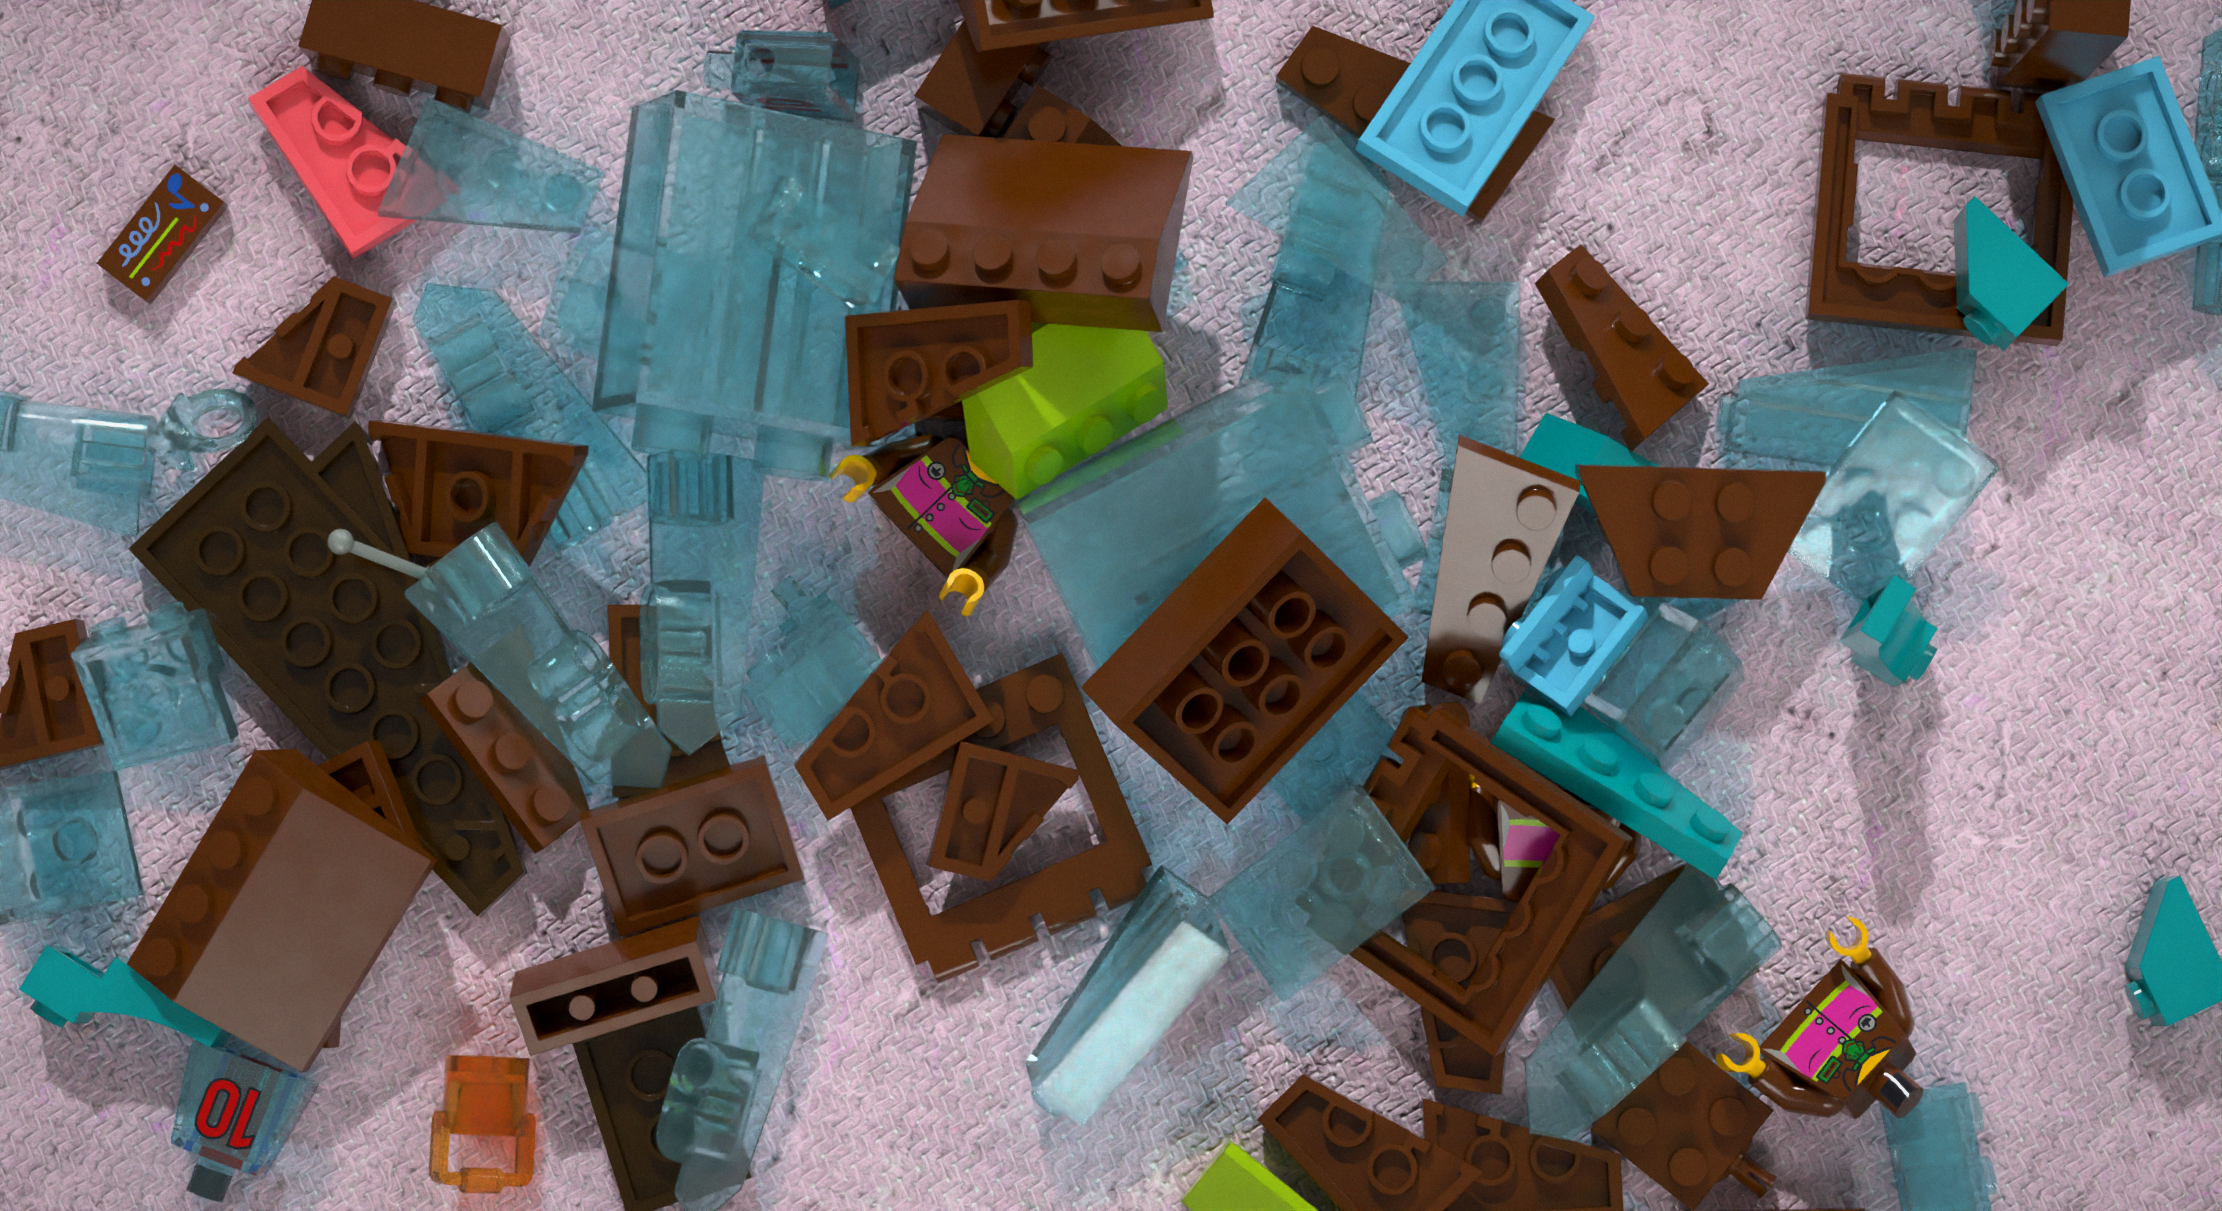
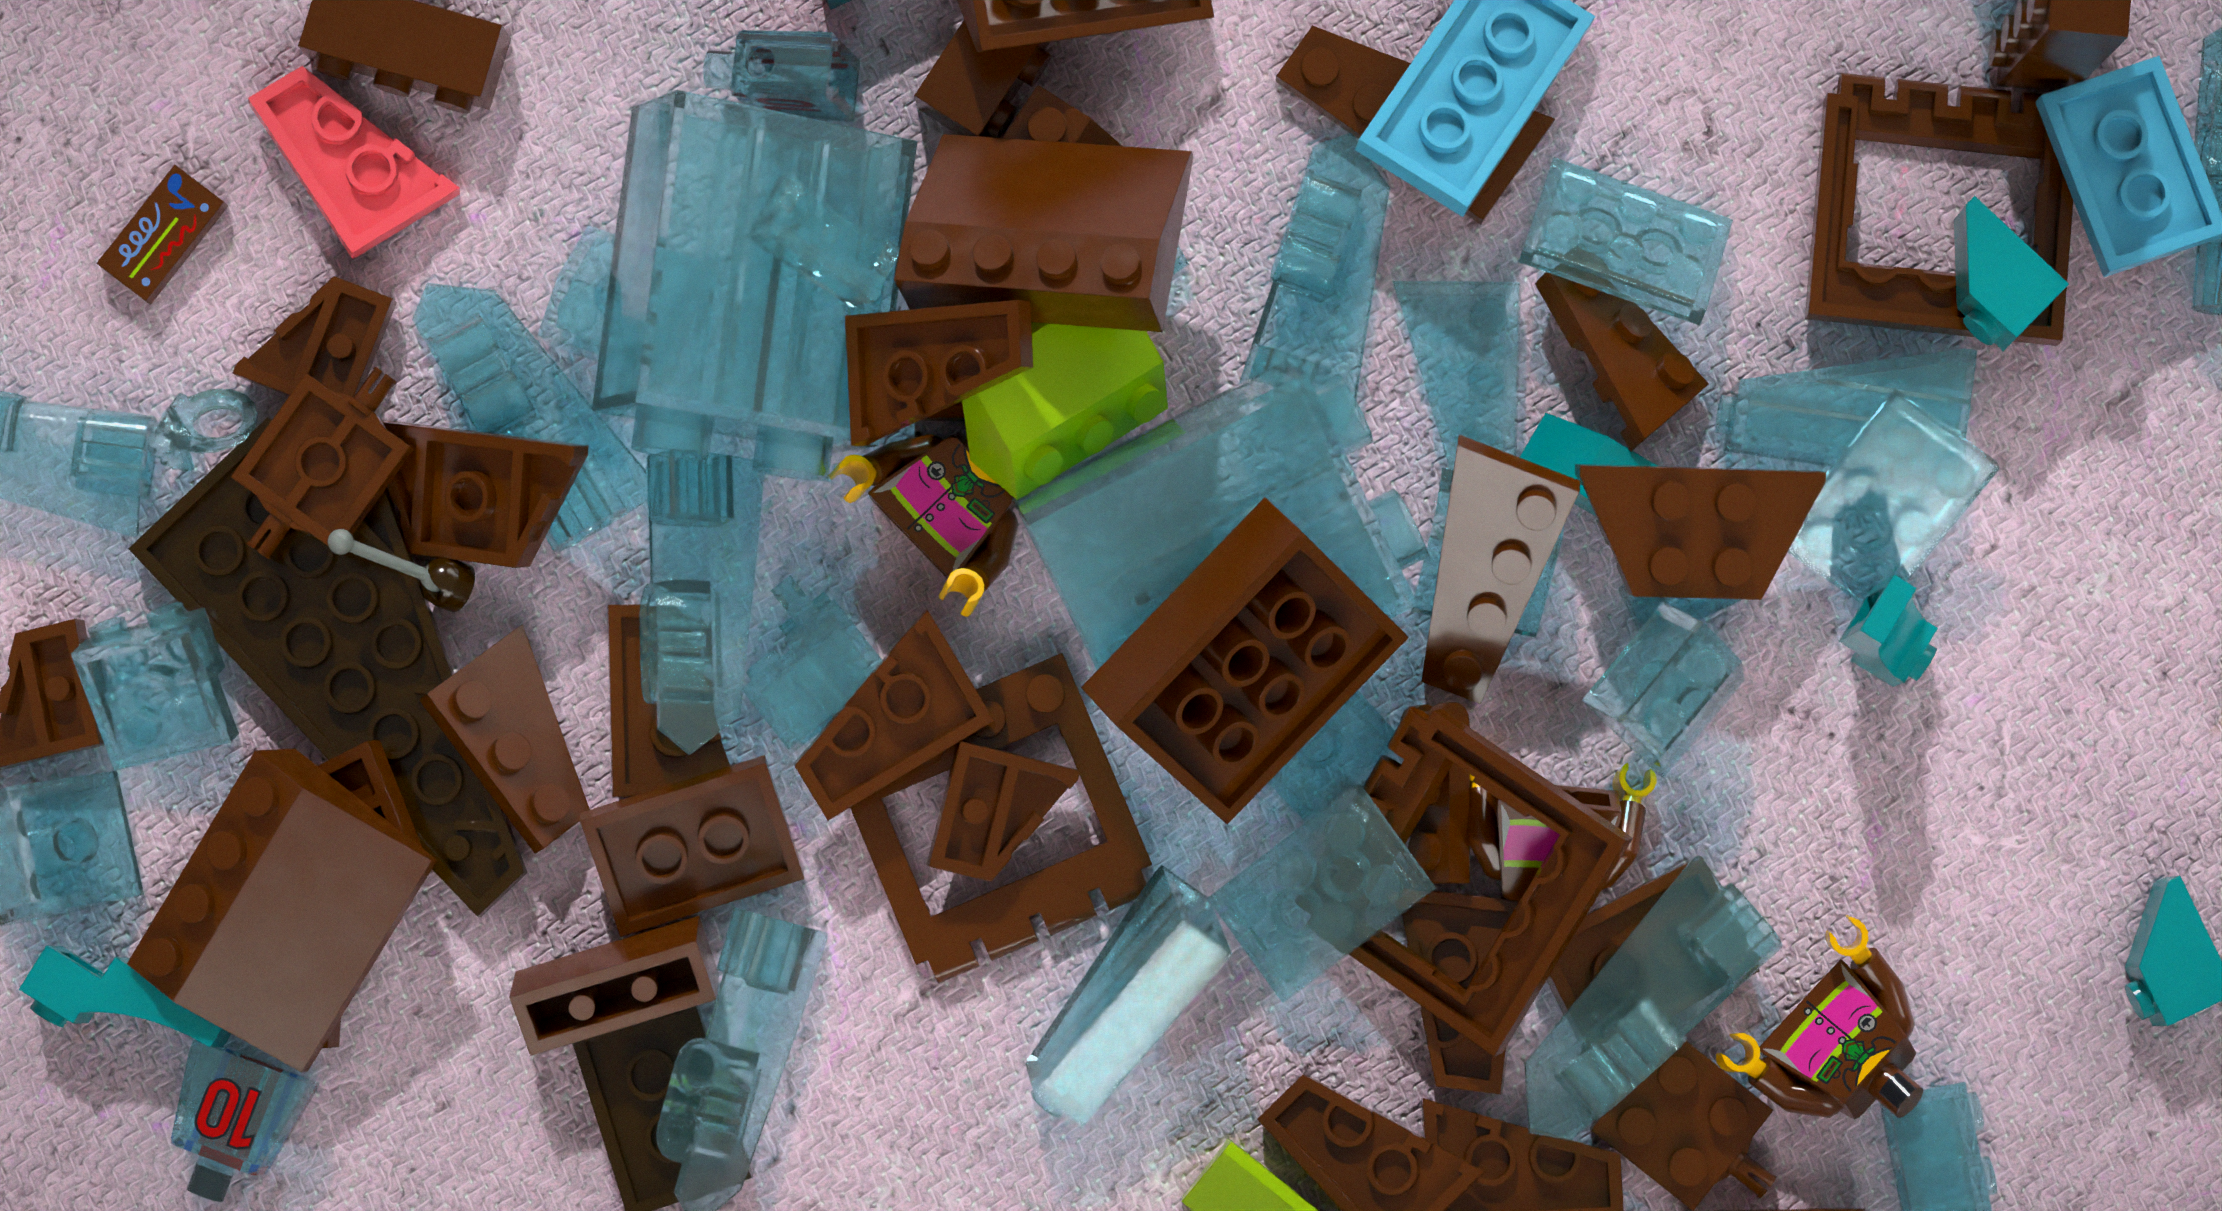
(322, 461): none -> reddish brown plate
(484, 1100): clear orange piece -> none
(487, 177): clear light blue wing -> none
(554, 675): clear light blue panel -> none
(1339, 212): clear light blue wing -> none
(1571, 636): medium azure bracket -> none
(1617, 780): teal wing -> none
(1626, 241): none -> clear light blue plate

